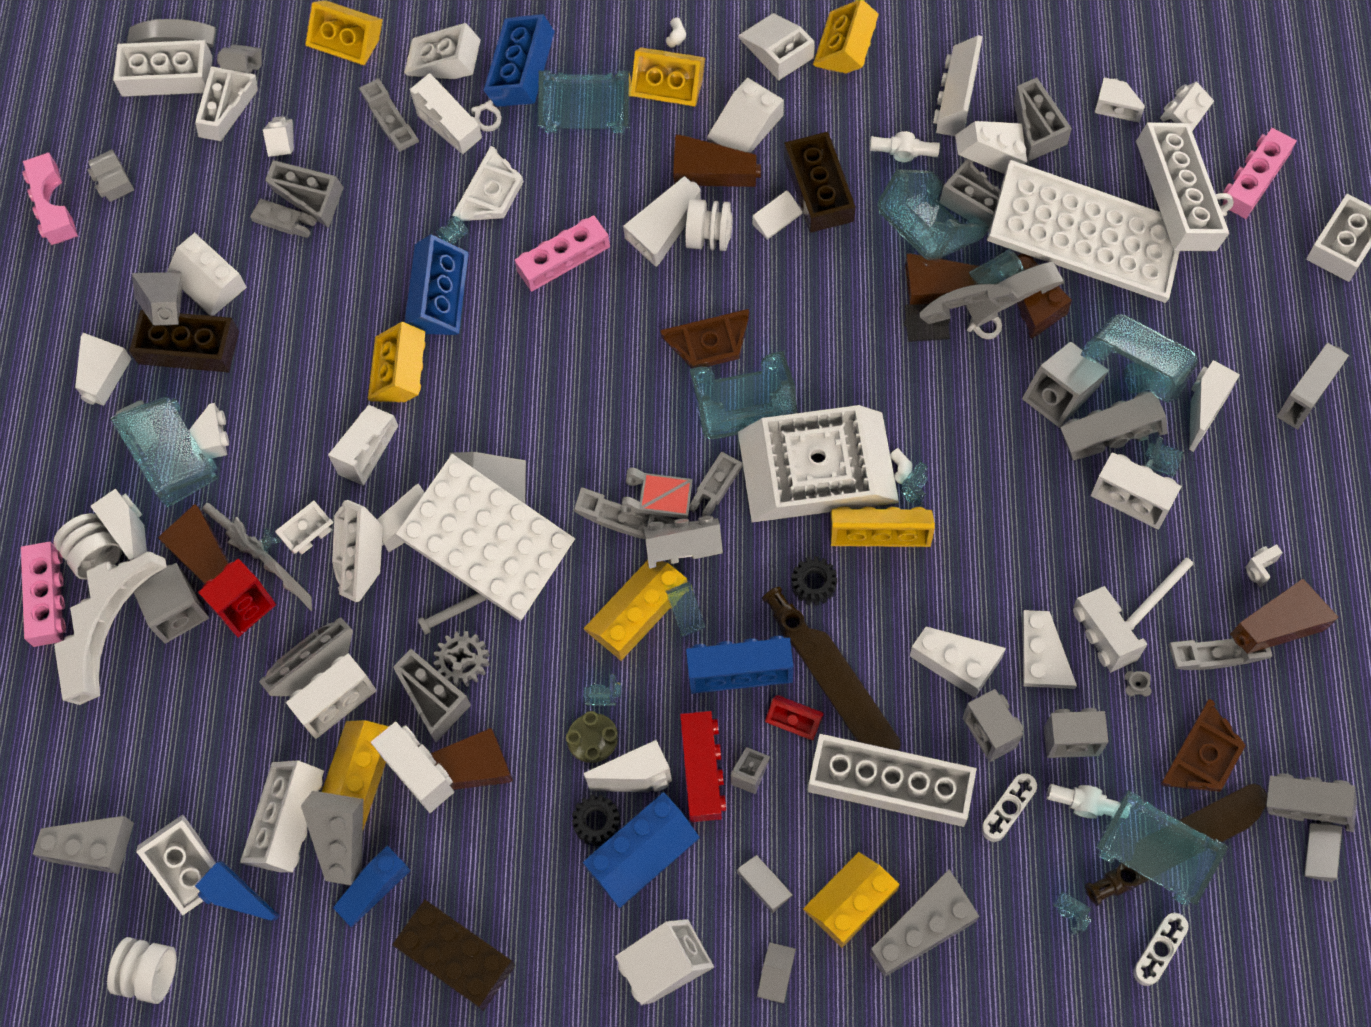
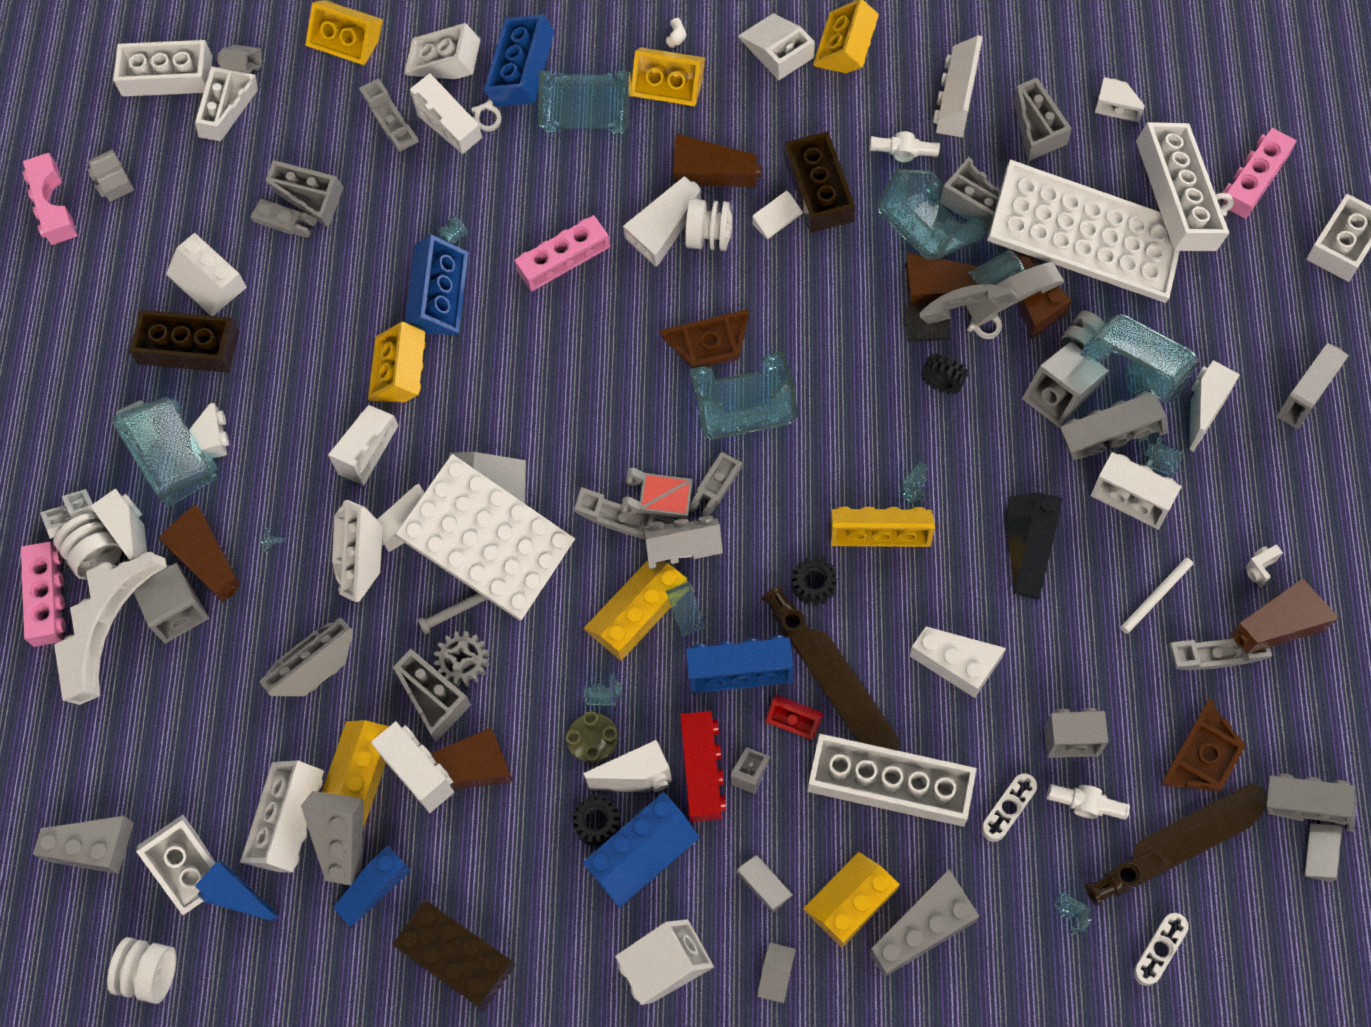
(74, 506): none -> white slope
(99, 368): white slope -> none
(159, 296): light grey slope -> none
(171, 30): light grey slope -> none
(237, 597): red brick -> none
(239, 539): light grey sword -> none
(279, 136): white slope -> none
(304, 528): white bracket -> none
(331, 695): white brick -> none
(490, 190): white wing -> none
(747, 117): white slope -> none
(788, 483): white slope -> none
(904, 465): white arm -> none
(944, 373): none -> black tyre
(992, 144): white wedge -> none
(993, 725): light grey brick -> none
(1030, 533): none -> black wedge
(1043, 653): white wing -> none
(1082, 329): none -> light grey wheel
(1107, 629): white wedge -> none
(1141, 677): light grey plate -> none
(1161, 848): clear light blue windscreen -> none
(1188, 105): white bracket -> none

